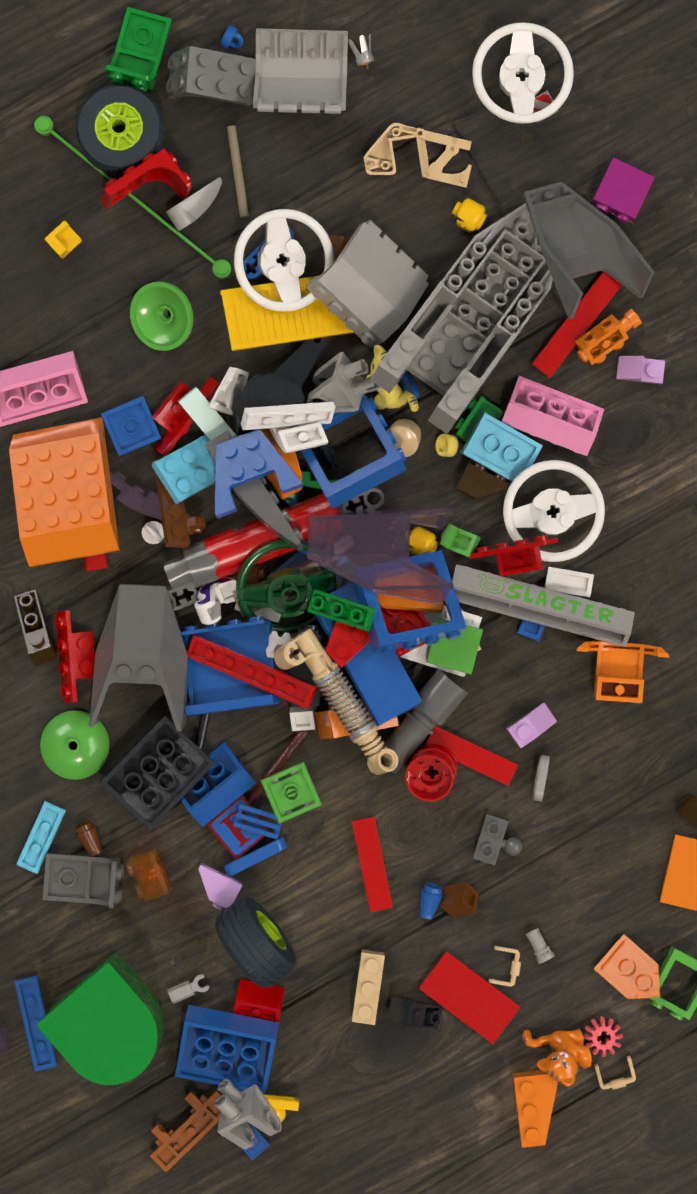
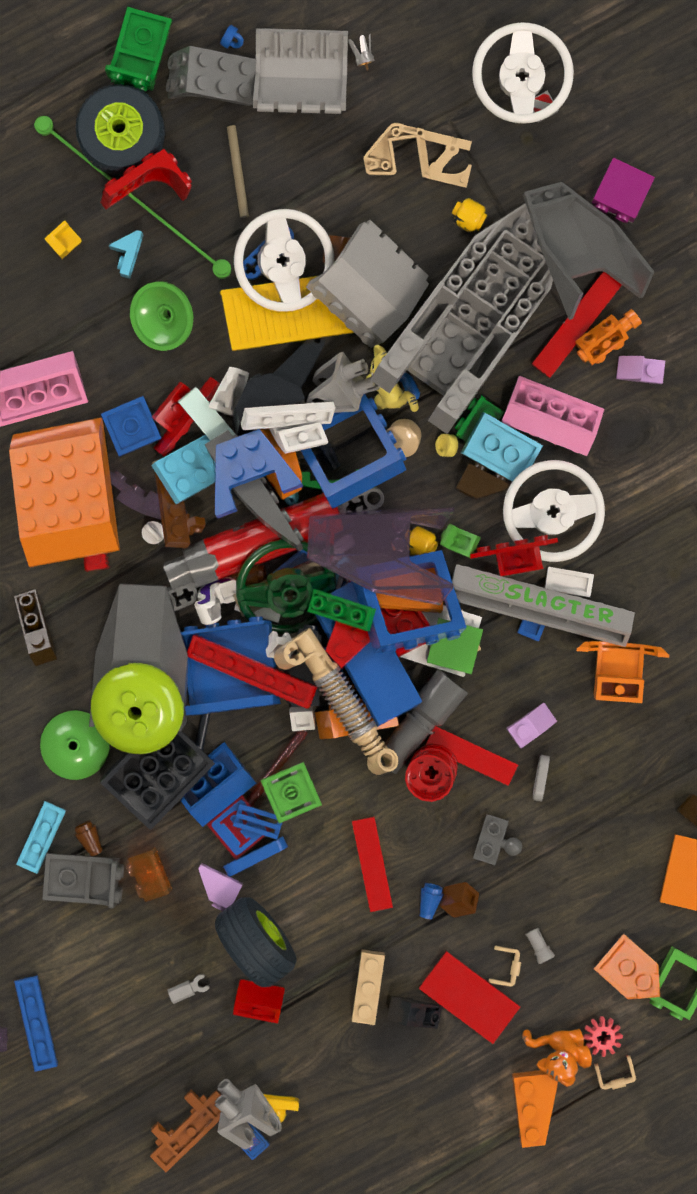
(76, 656): red bracket -> none
(107, 1024): green brick -> none
(130, 246): none -> medium azure slope
(139, 687): none -> lime brick
(194, 206): light grey piece -> none
(226, 1047): blue slope -> none

